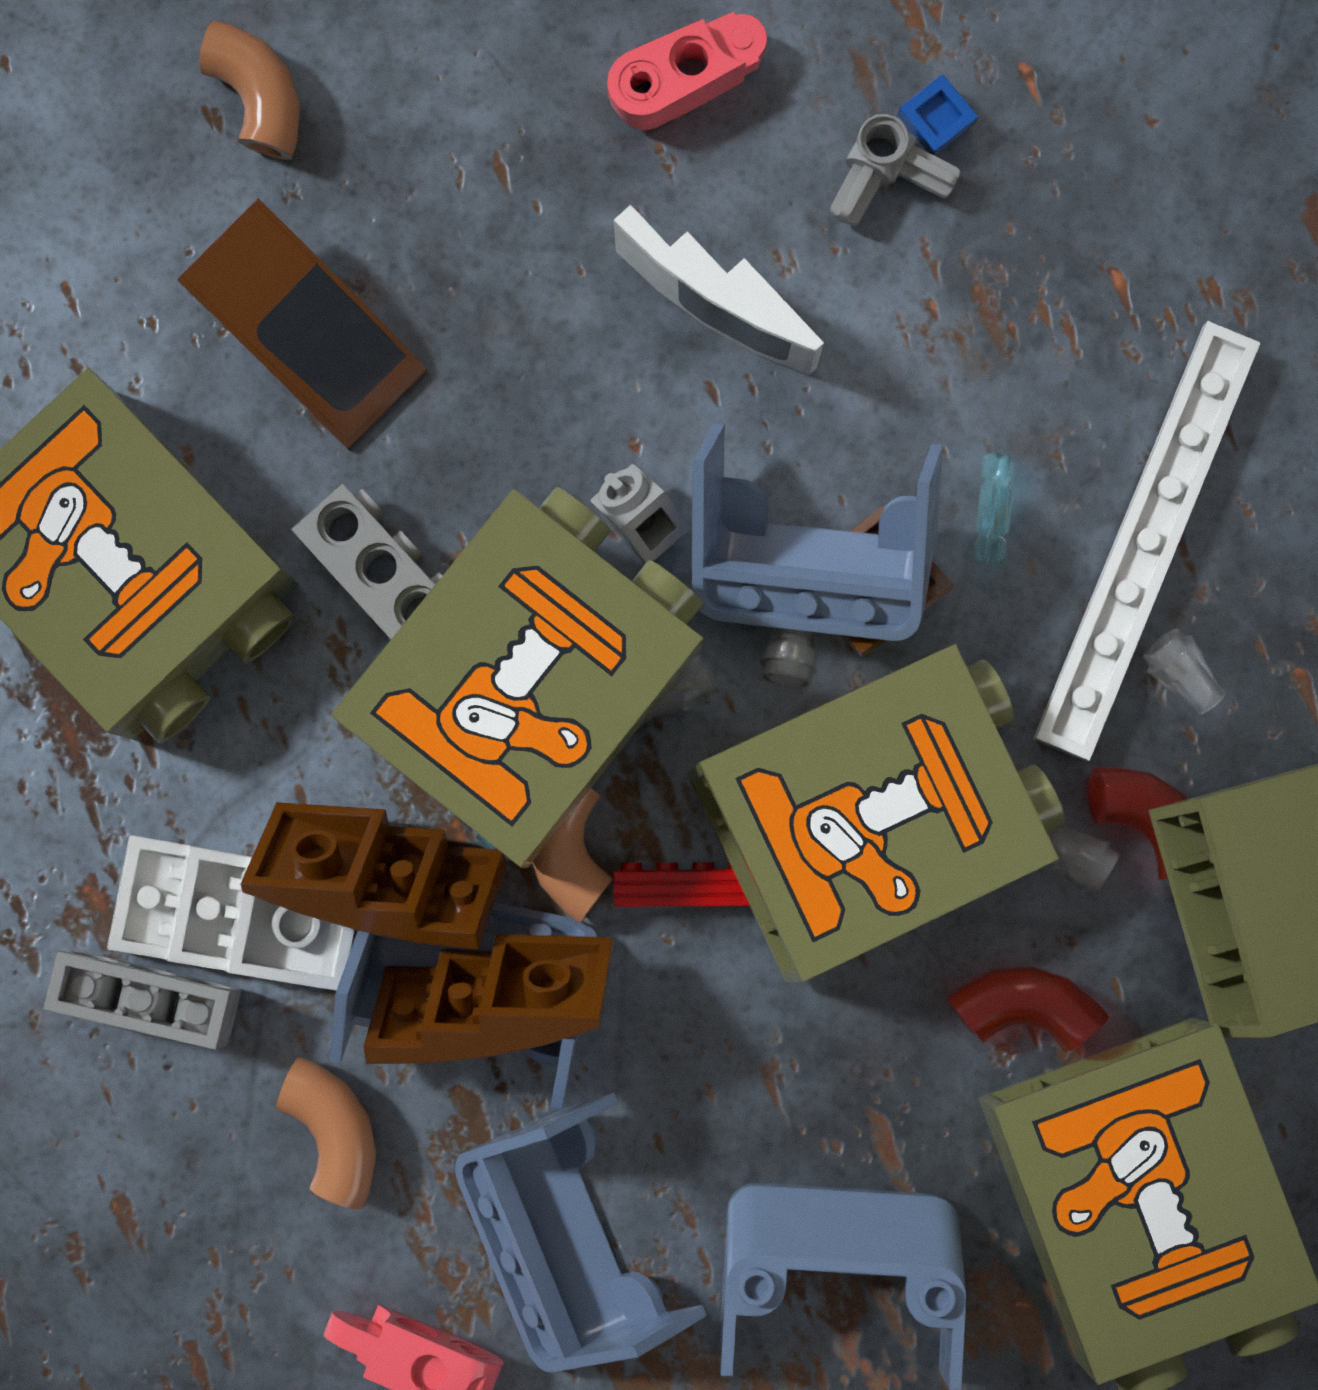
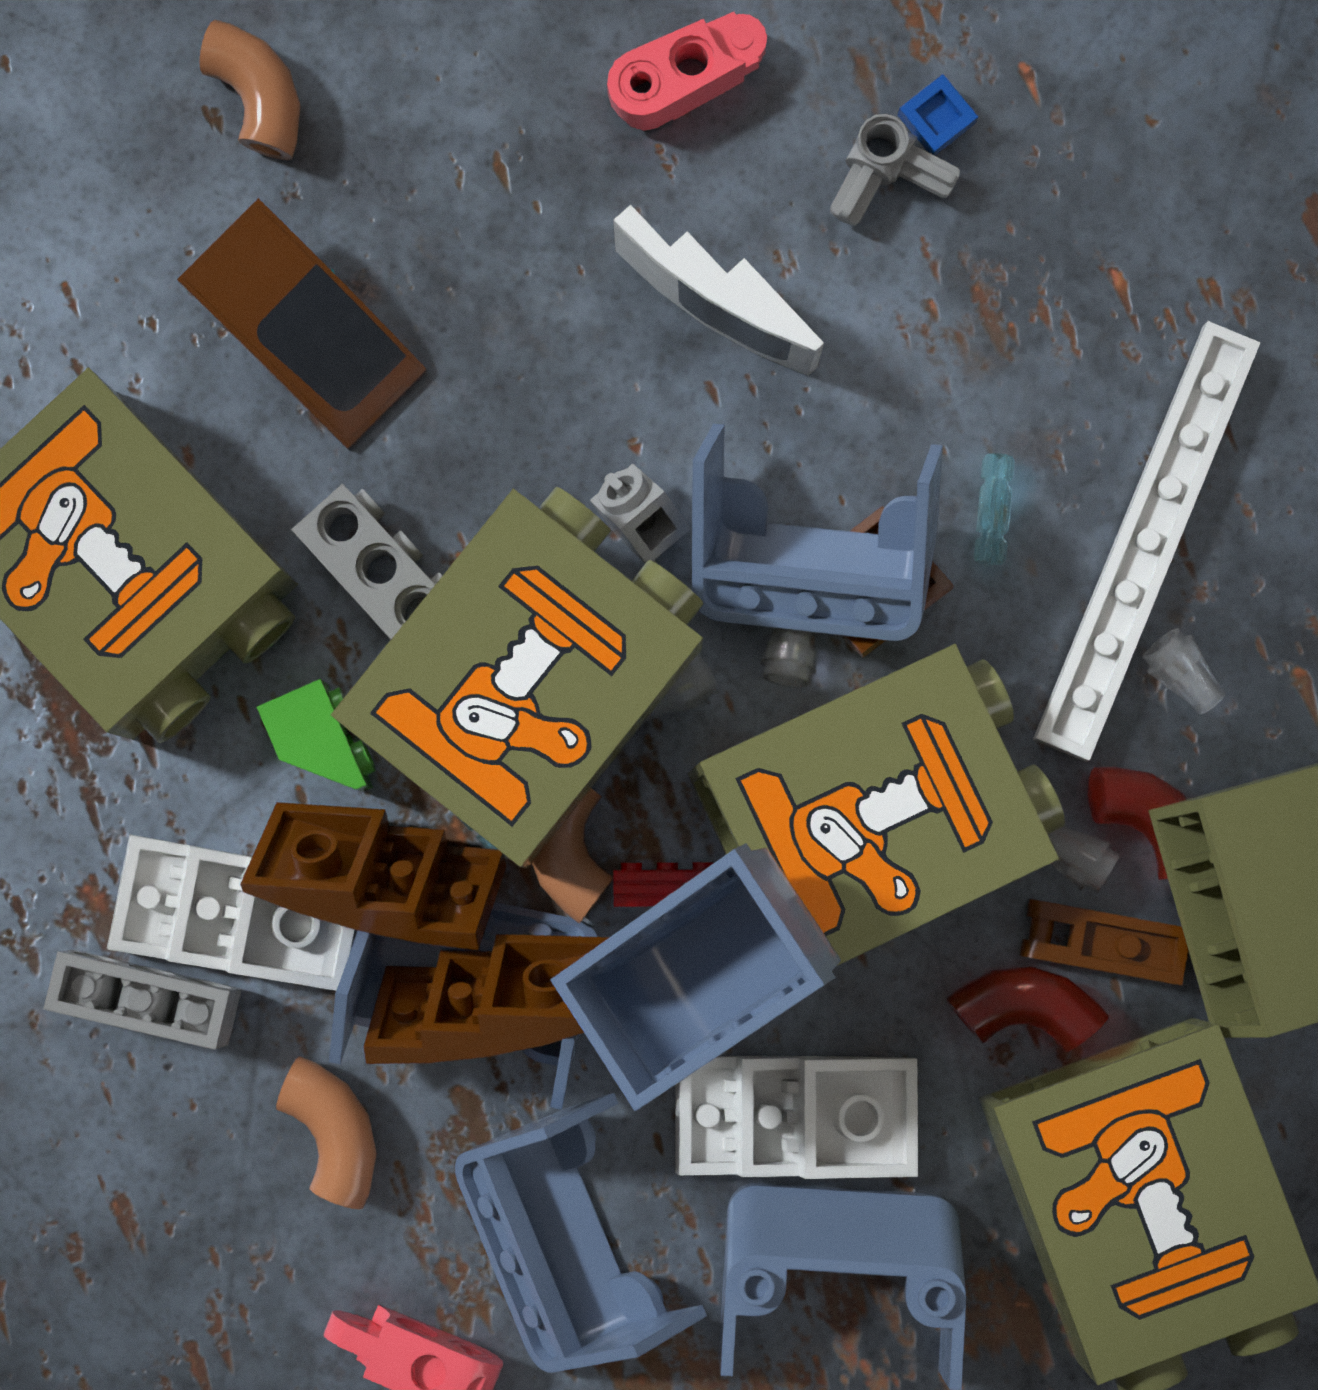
(312, 739): none -> bright green slope
(697, 973): none -> sand blue container
(798, 1117): none -> white slope
(1107, 942): none -> reddish brown plate

